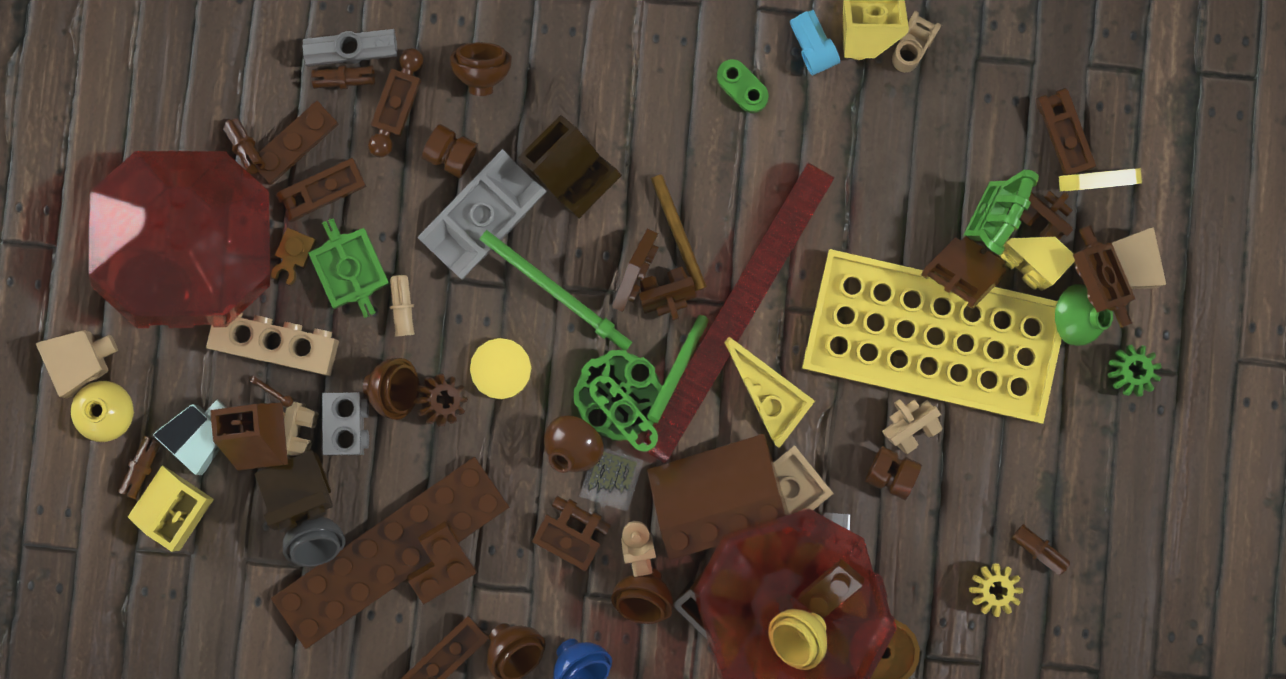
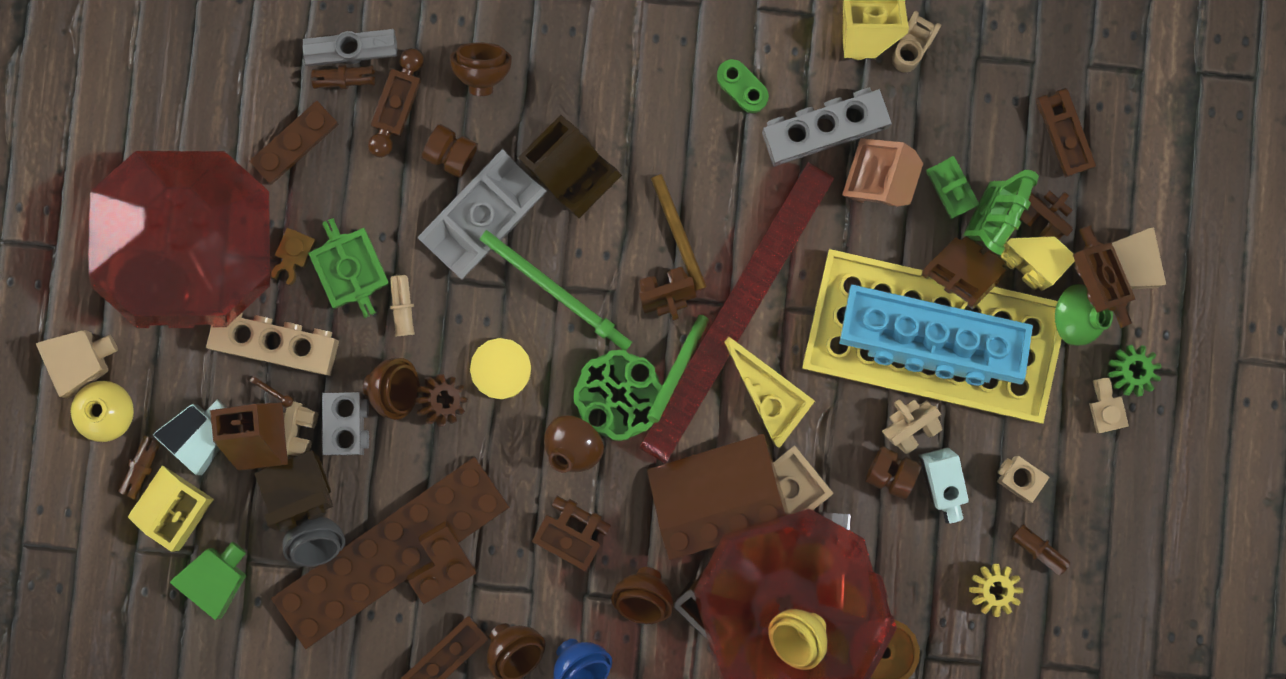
(212, 579): none -> bright green torso
(243, 146): reddish brown axle -> none
(321, 189): reddish brown plate -> none
(612, 480): piece -> none
(614, 390): bright green beam -> none
(636, 270): reddish brown plate -> none
(638, 547): tan hips -> none
(817, 50): medium azure piece -> none
(831, 588): reddish brown plate -> none
(867, 102): none -> light grey brick
(883, 173): none -> nougat brick
(936, 337): none -> medium azure plate
(940, 471): none -> light aqua torso
(952, 187): none -> bright green hips
(1034, 484): none -> tan brick
(1100, 179): beam -> none
(1107, 412): none -> tan plate

